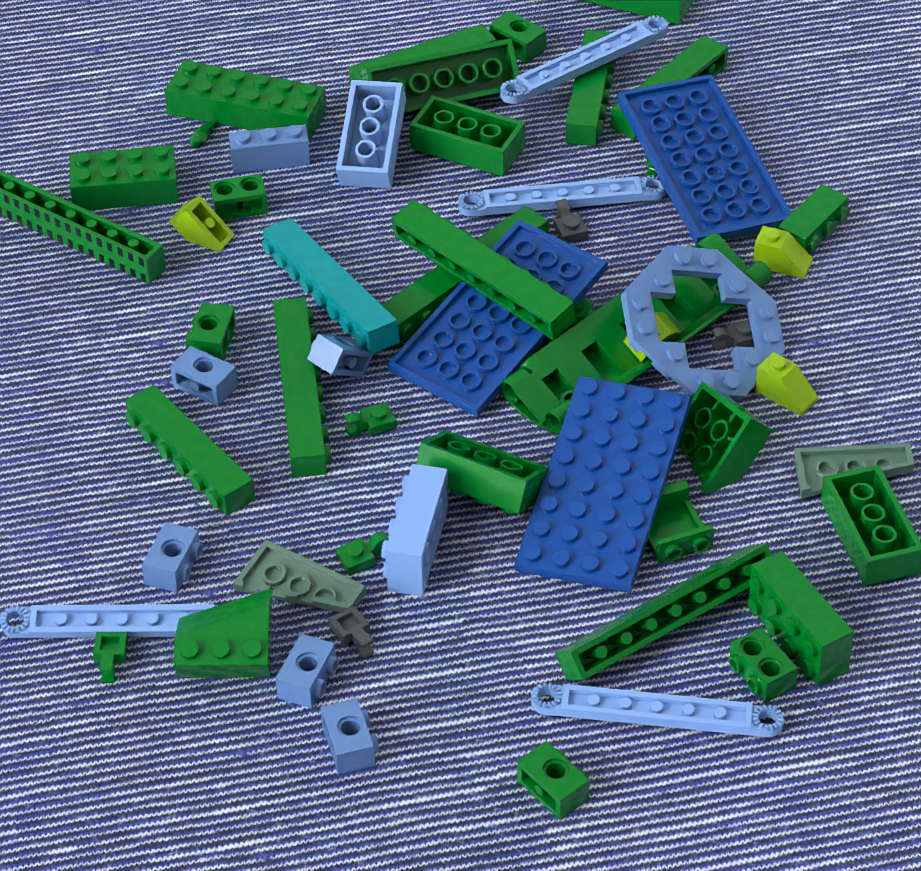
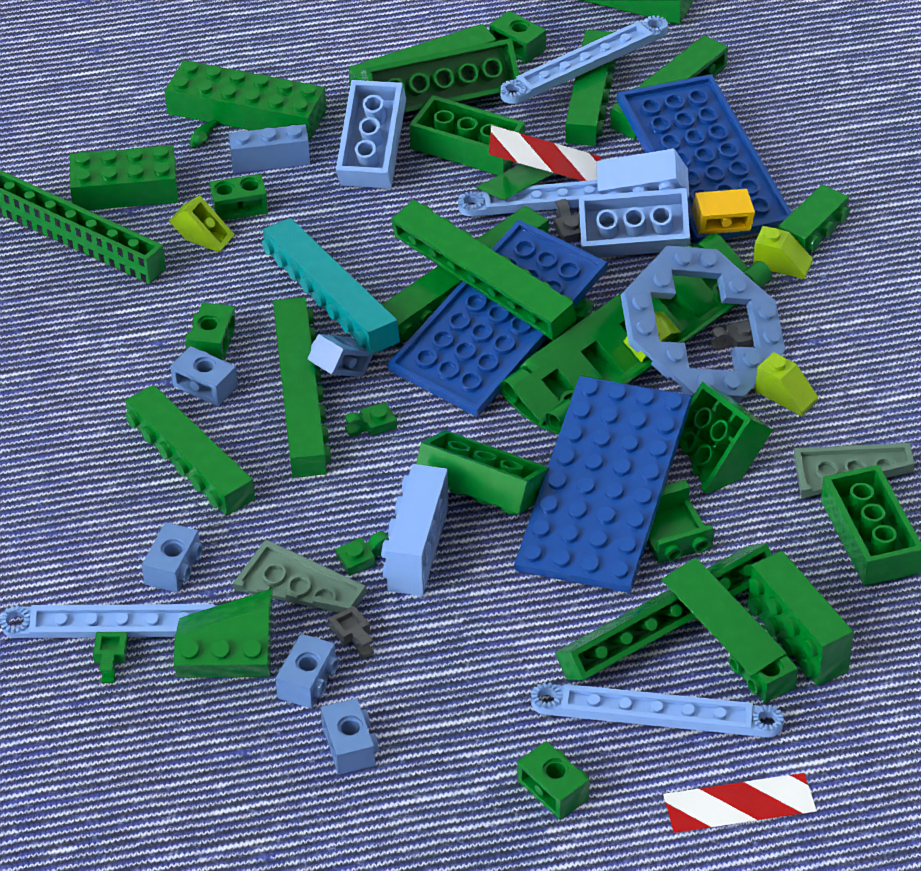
(513, 181): none -> green sticker
(542, 154): none -> sticker
(634, 222): none -> light blue brick
(642, 173): none -> light blue brick
(723, 211): none -> yellow brick
(723, 616): none -> green sticker
(739, 802): none -> sticker

